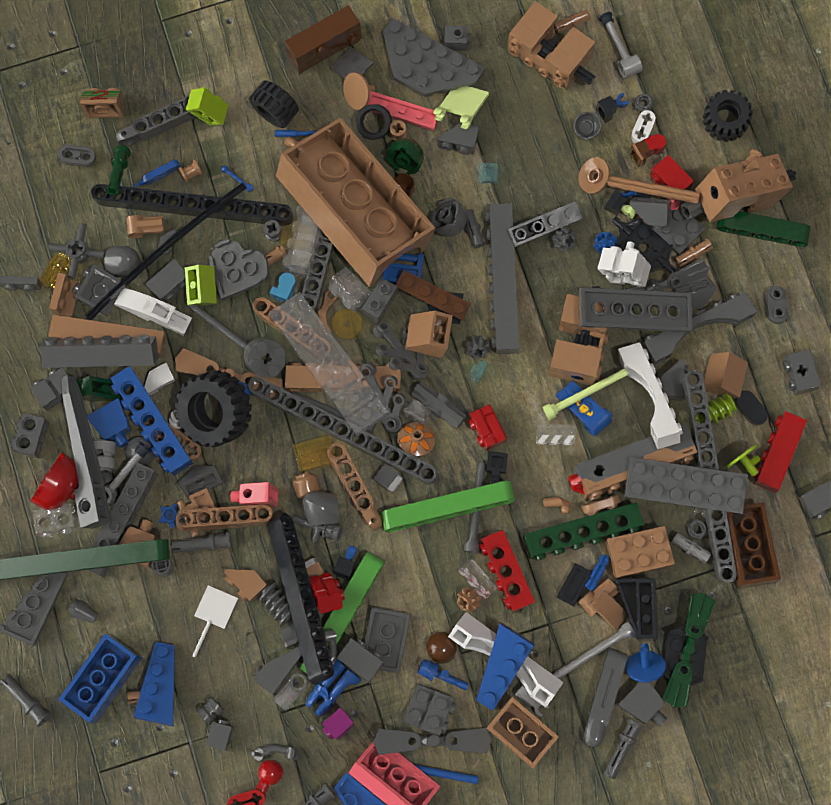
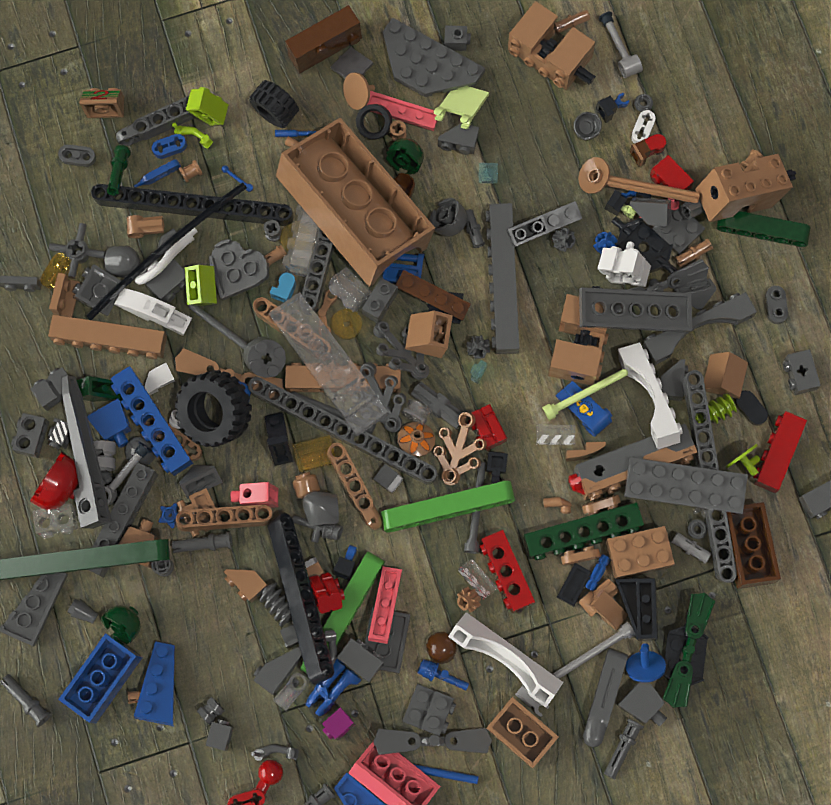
(59, 435): none -> dark grey brick
(99, 351): dark grey brick -> none
(123, 622): none -> dark green cylinder
(157, 267): none -> white plant
(169, 146): none -> blue beam
(187, 130): none -> lime piece
(215, 609): white piece -> none
(278, 439): none -> black bracket
(385, 605): none -> coral plate
(457, 452): none -> medium nougat plant
(505, 660): blue wing -> none
(572, 557): none -> medium nougat plate
(591, 449): none -> medium nougat slope
(731, 102): black tyre -> none

